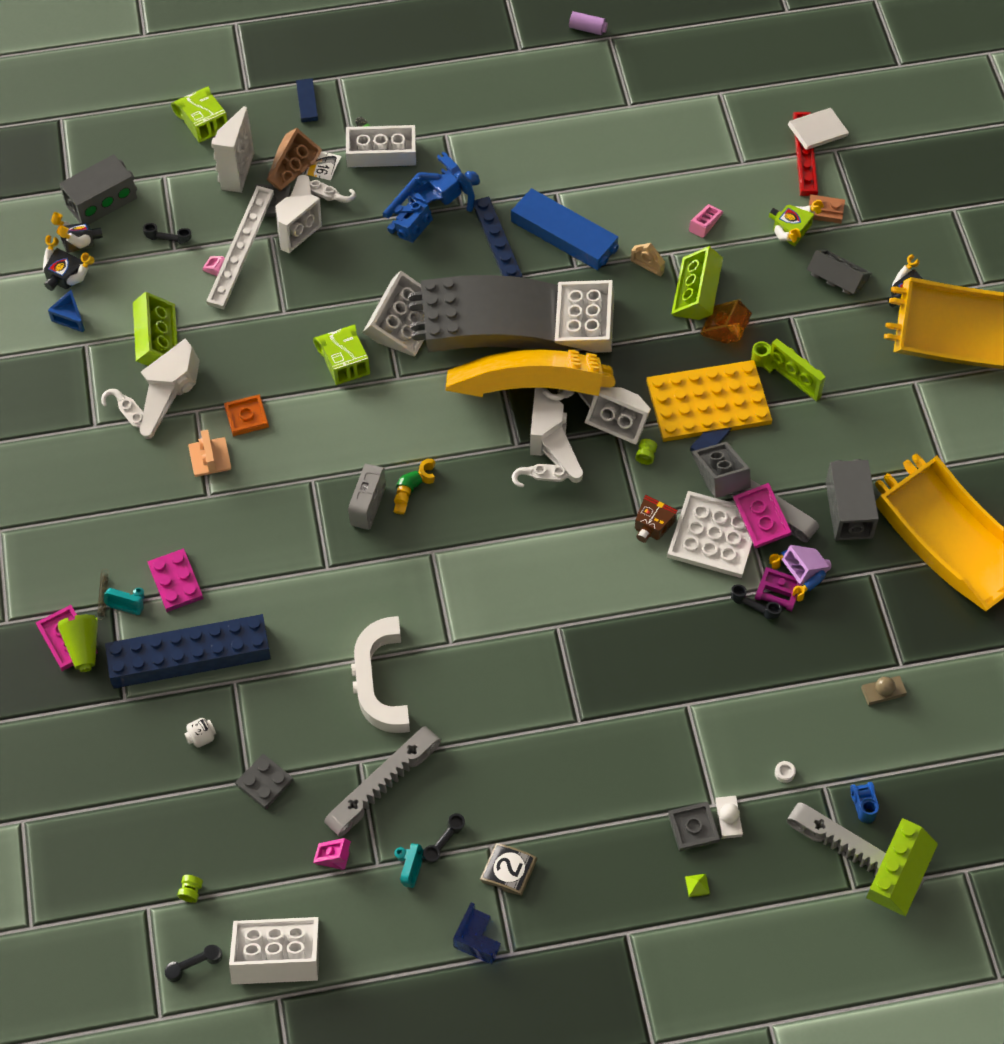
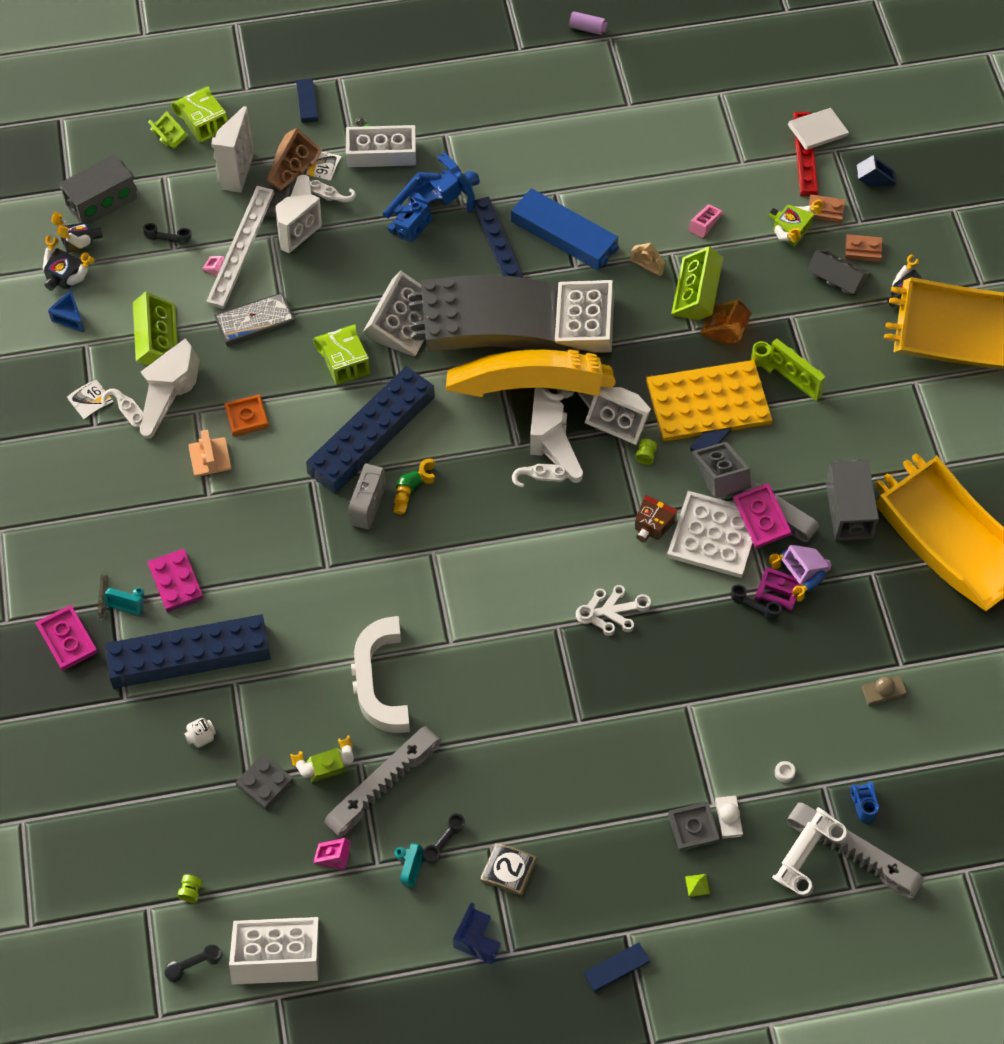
(80, 640): lime cone -> none
(88, 398): none -> sticker
(169, 130): none -> lime bracket
(254, 318): none -> tile
(326, 763): none -> torso
(370, 429): none -> dark blue brick
(610, 610): none -> white plant
(616, 967): none -> dark blue tile
(789, 872): none -> white piece
(863, 248): none -> nougat plate
(875, 173): none -> dark blue slope
(902, 868): lime slope -> none

